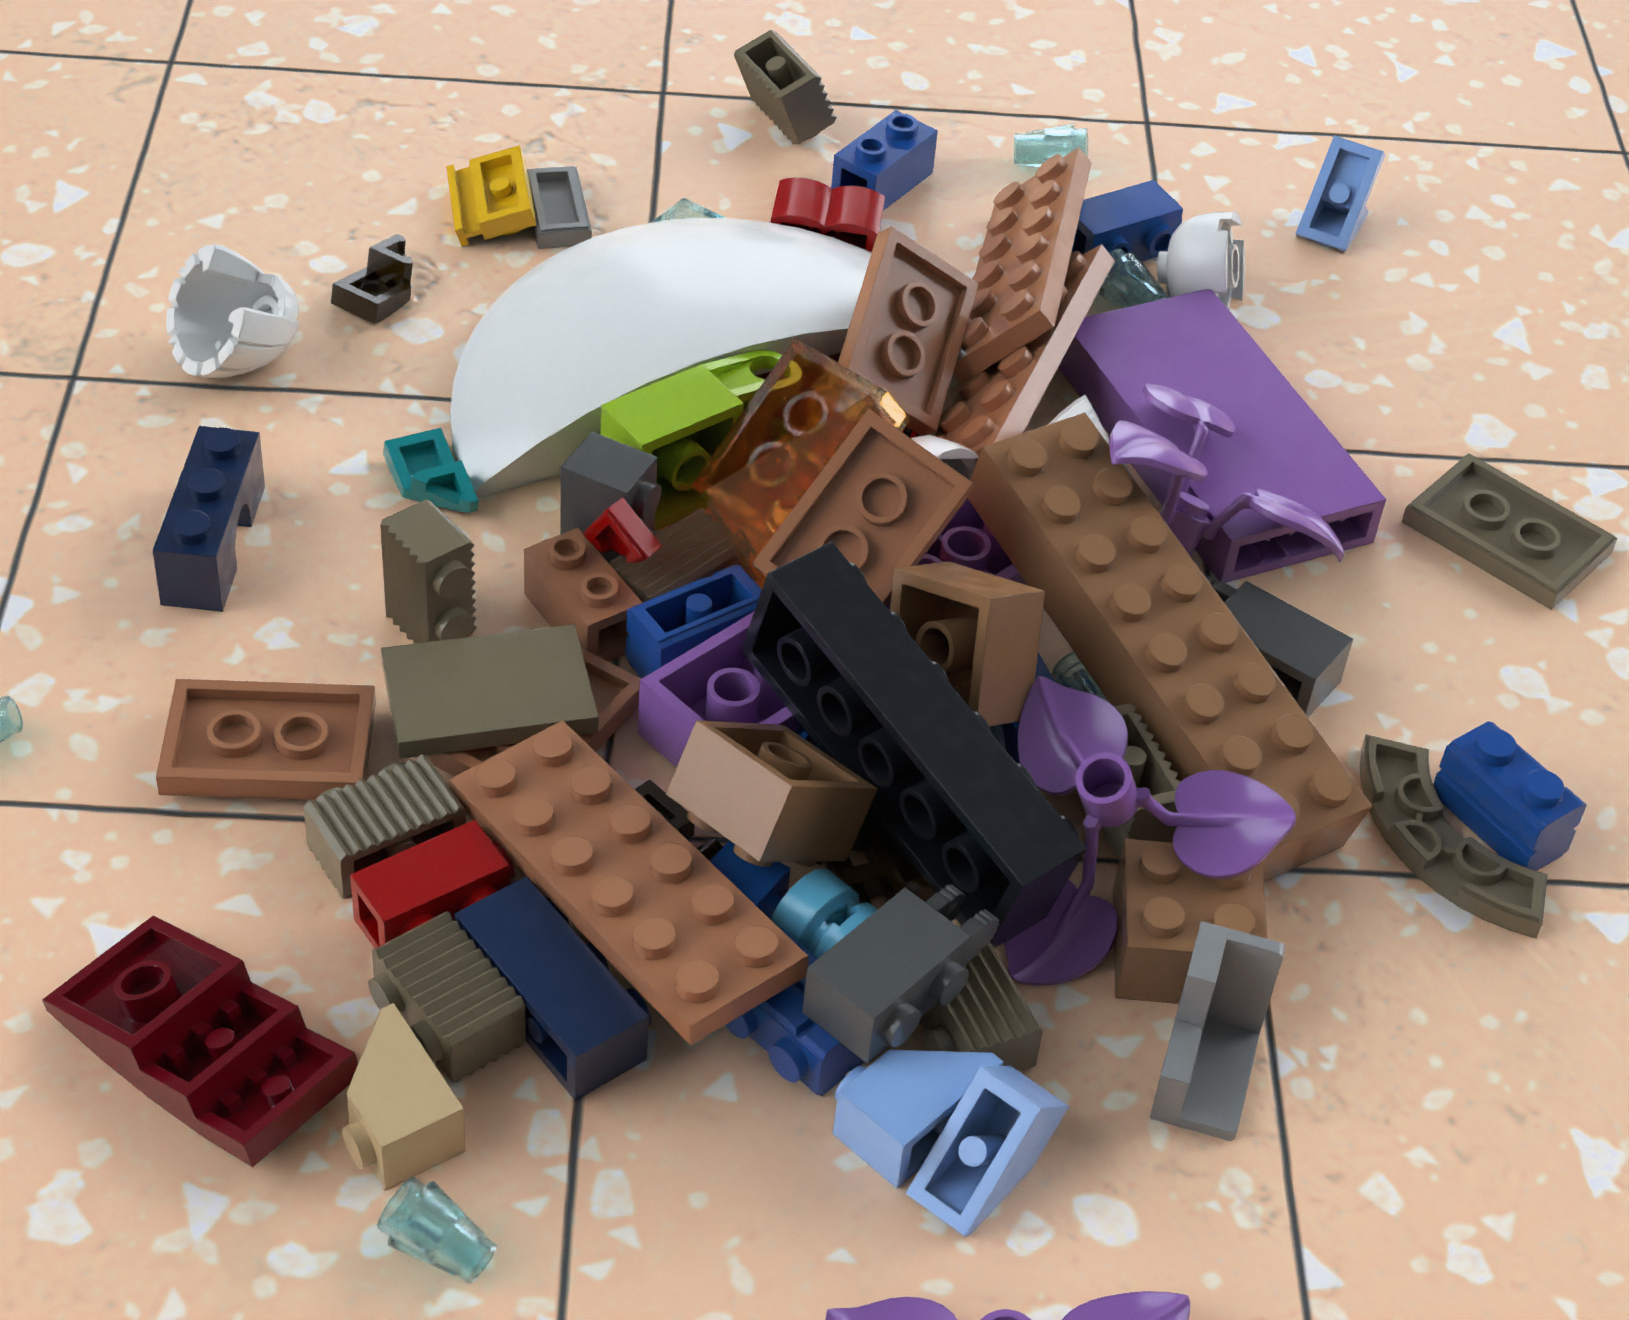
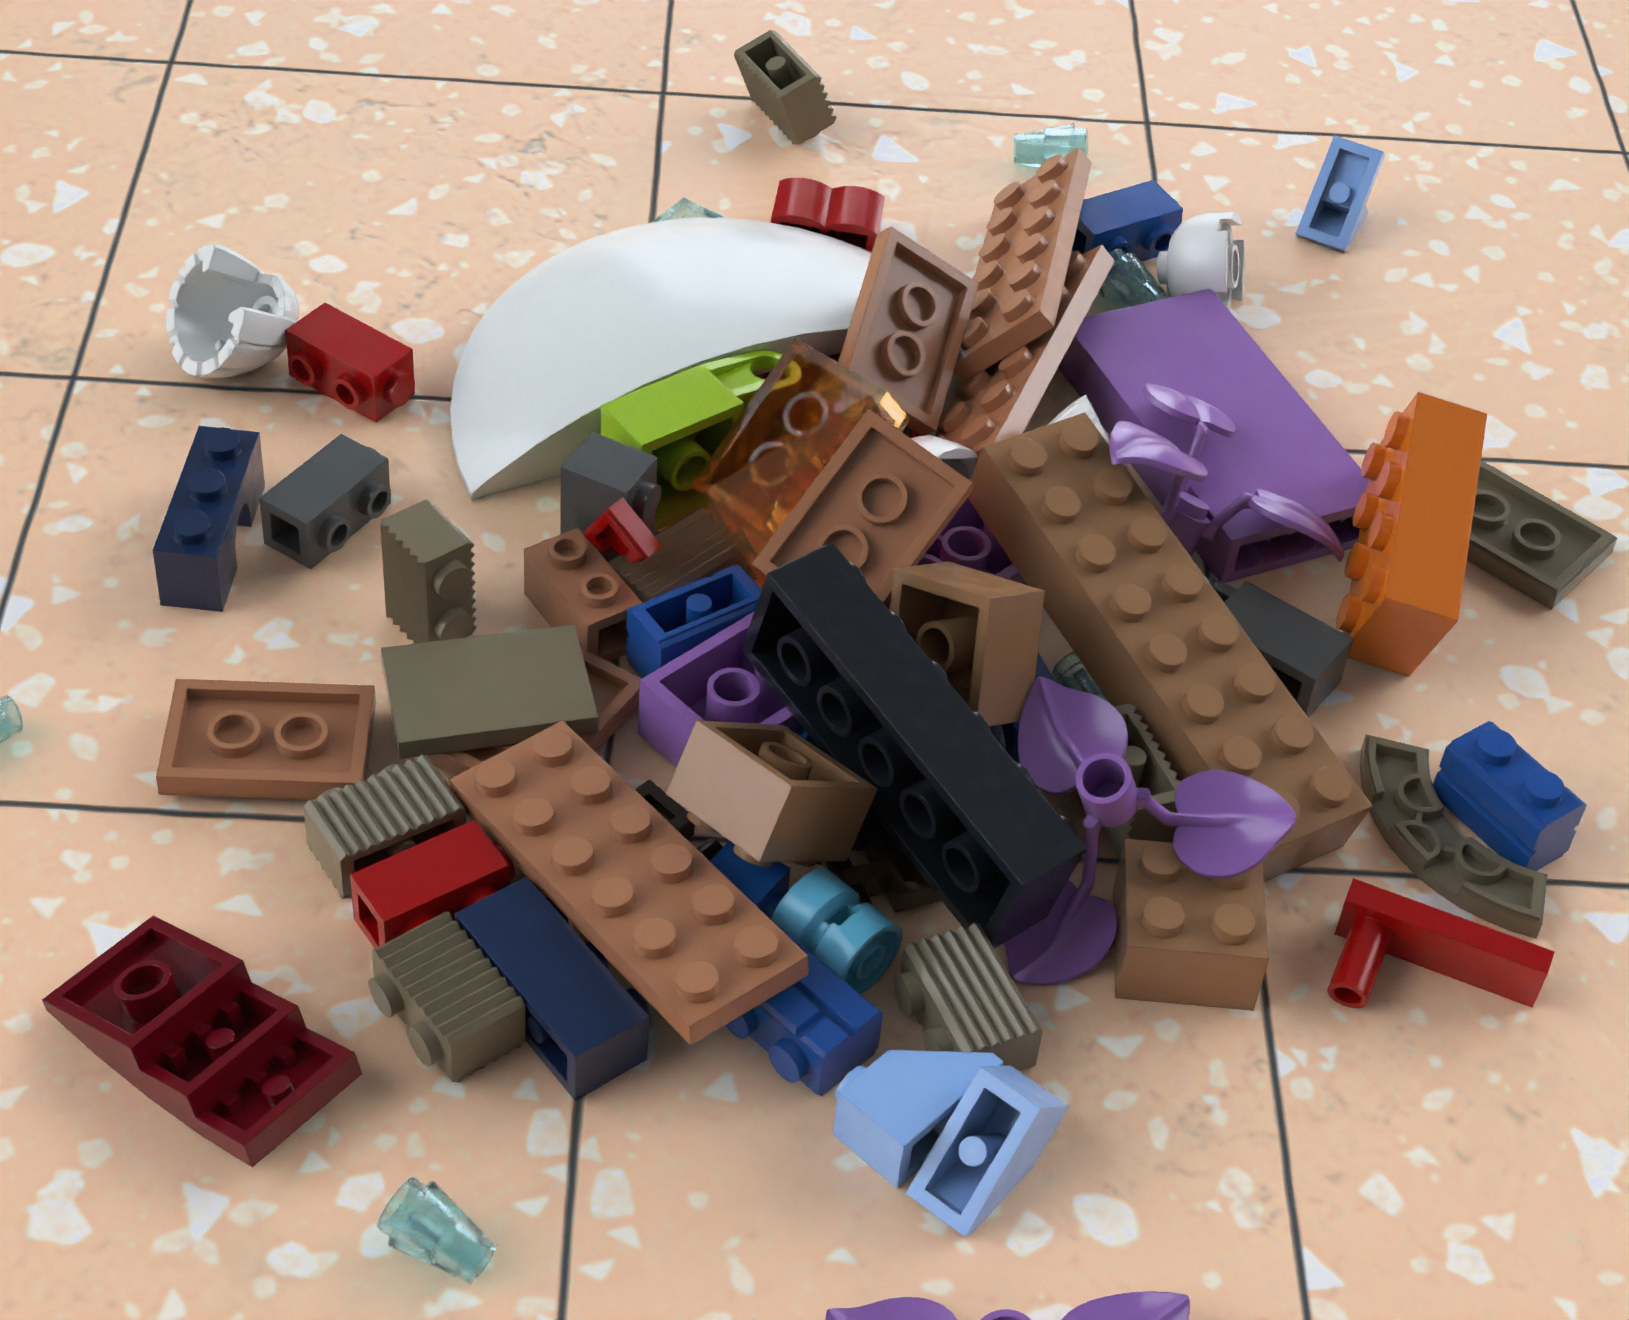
(325, 501): none -> dark grey brick
(350, 362): none -> red brick
(379, 287): dark brown slope -> none
(400, 1106): tan slope -> none
(428, 471): teal slope -> none
(491, 196): yellow plate -> none
(558, 207): light grey tile -> none
(888, 157): blue brick -> none
(894, 970): dark grey hinge -> none
(1217, 1031): light grey panel -> none
(1391, 924): none -> red piece
(1412, 534): none -> orange brick

